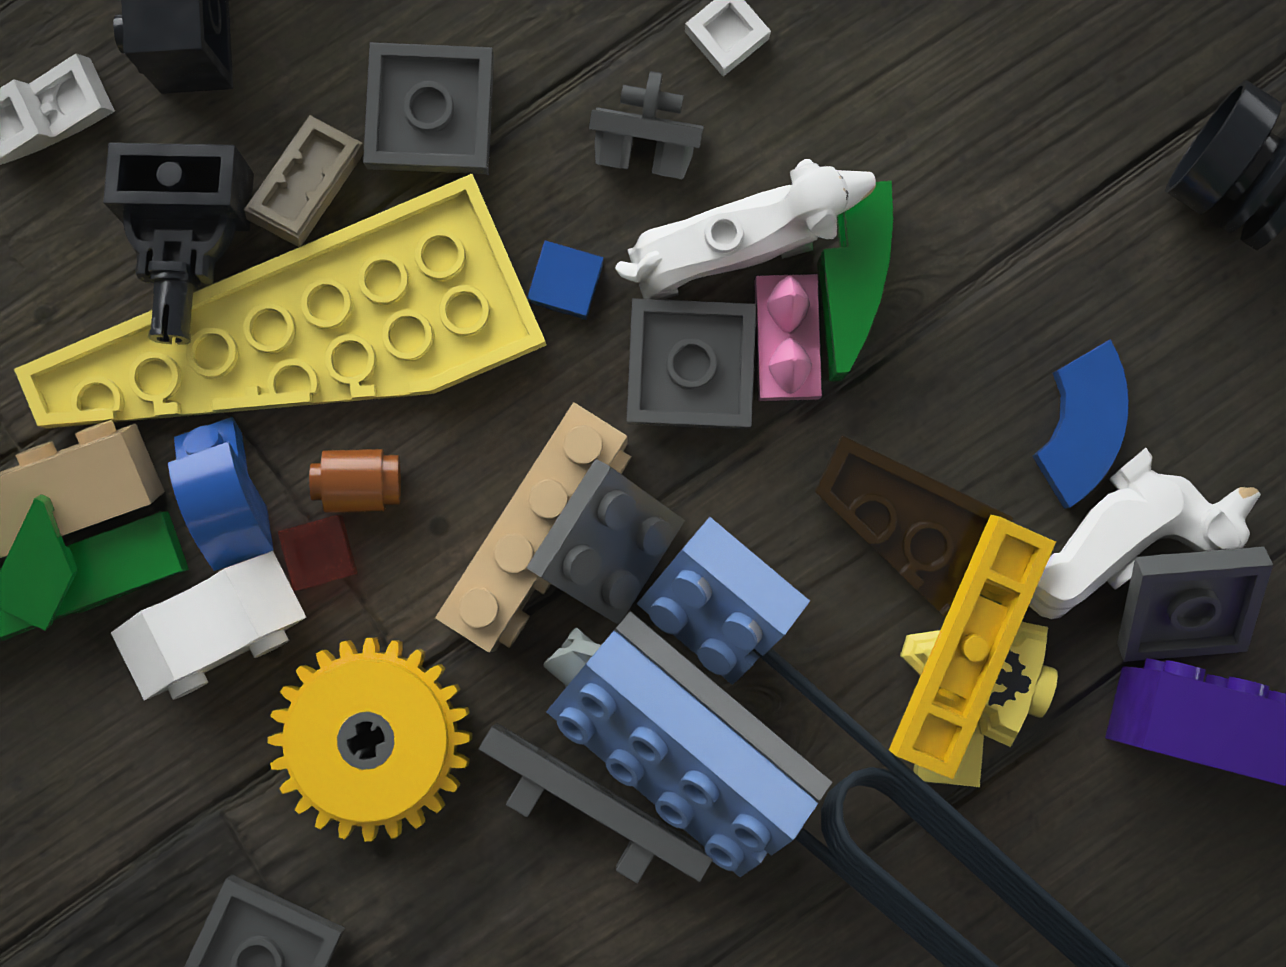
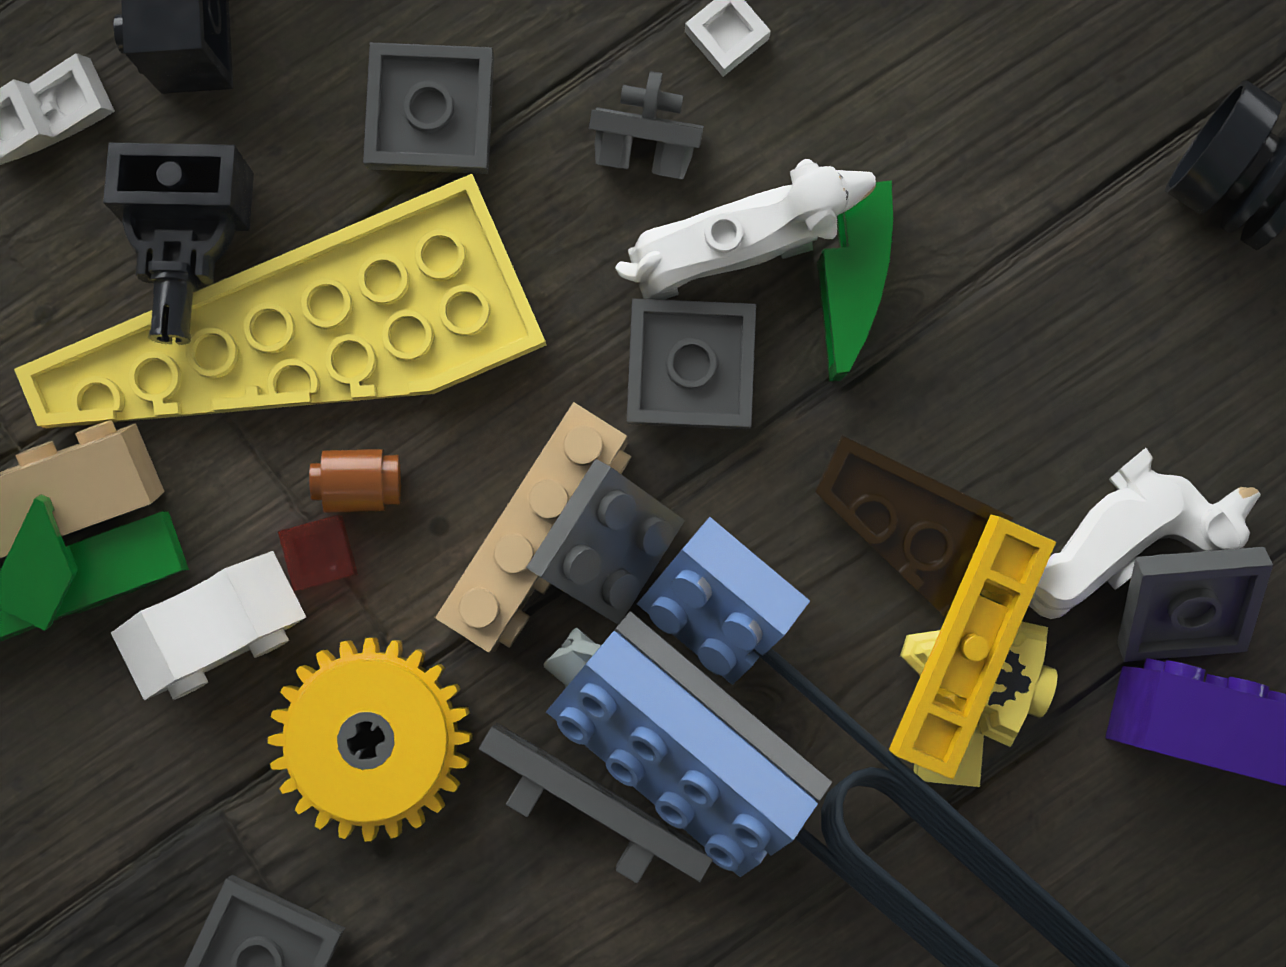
(218, 495): blue brick -> none
(304, 181): dark tan plate -> none
(565, 280): blue tile -> none
(788, 337): bright pink tile -> none
(1089, 424): blue tile -> none

